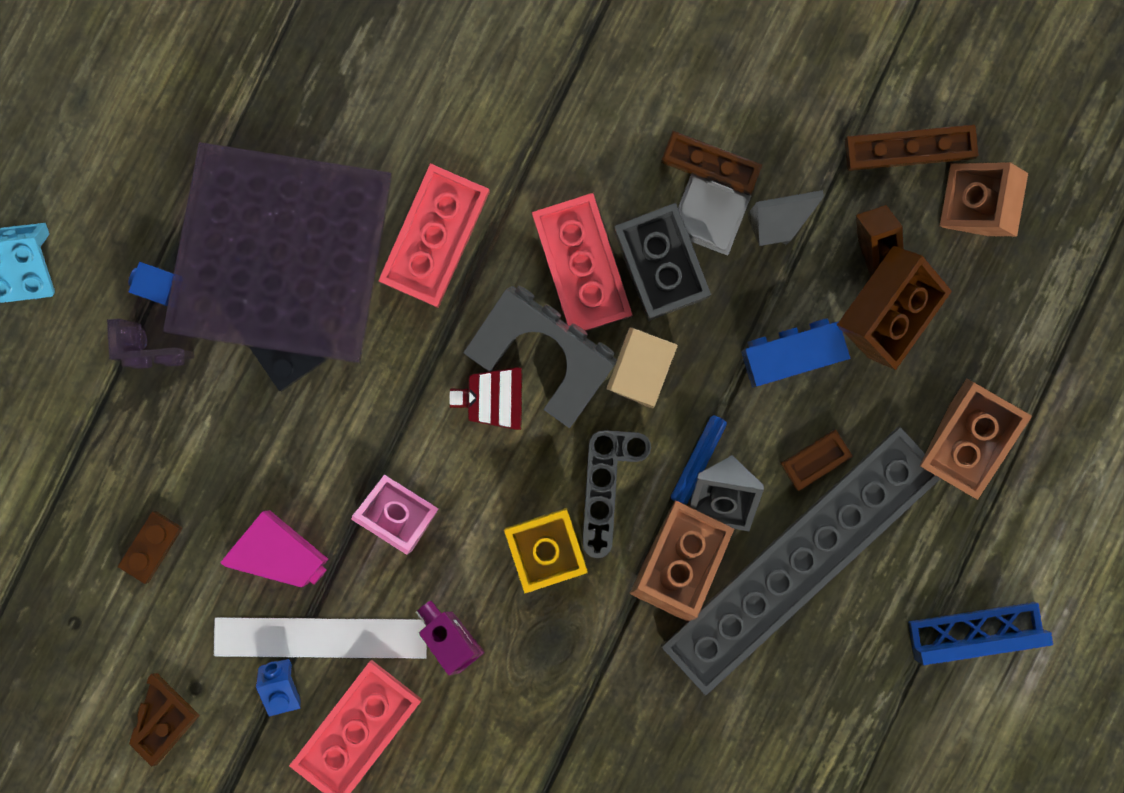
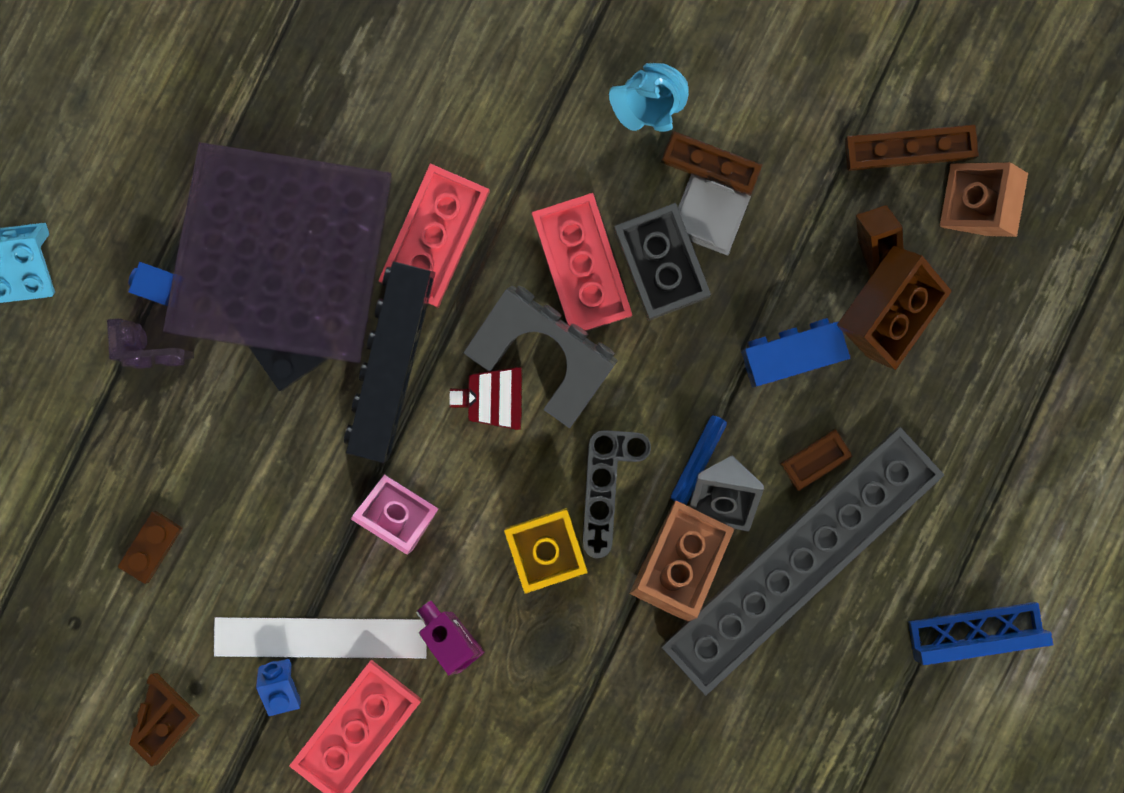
(276, 553): dark pink slope -> none
(390, 361): none -> black brick
(641, 367): tan slope -> none
(650, 97): none -> medium azure helmet
(782, 217): dark grey slope -> none
(974, 438): nougat slope -> none

